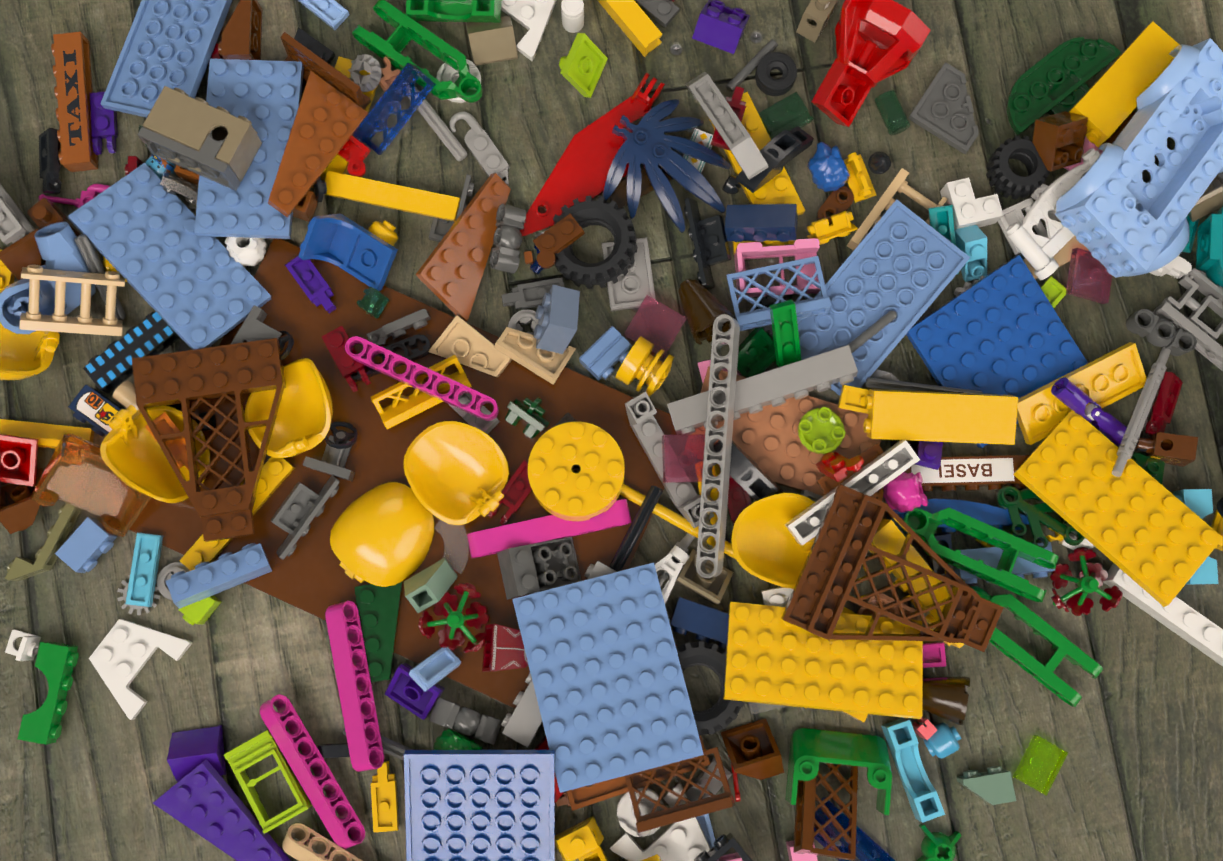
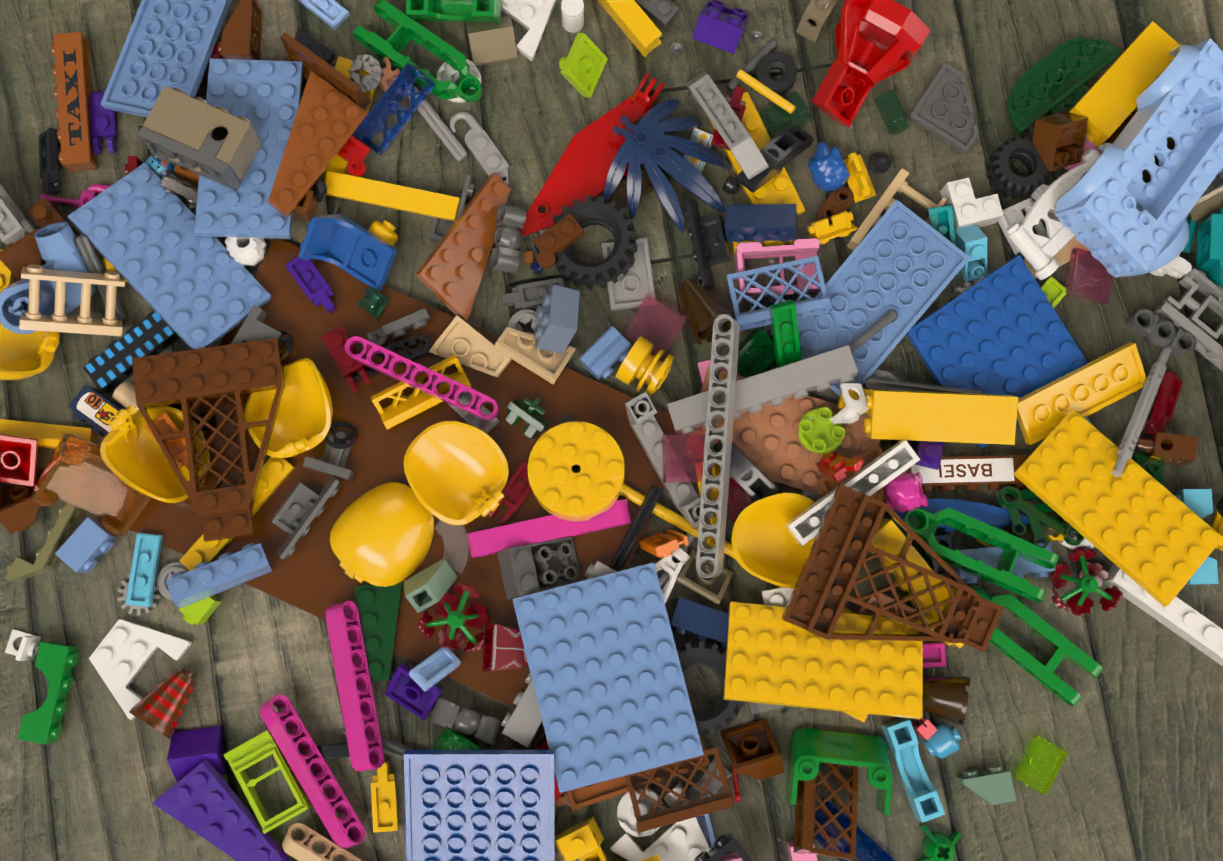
(166, 702): none -> reddish brown cone
(663, 544): none -> orange plate
(765, 91): none -> yellow bar
(853, 408): none -> white bracket
(1077, 401): dark purple piece -> none

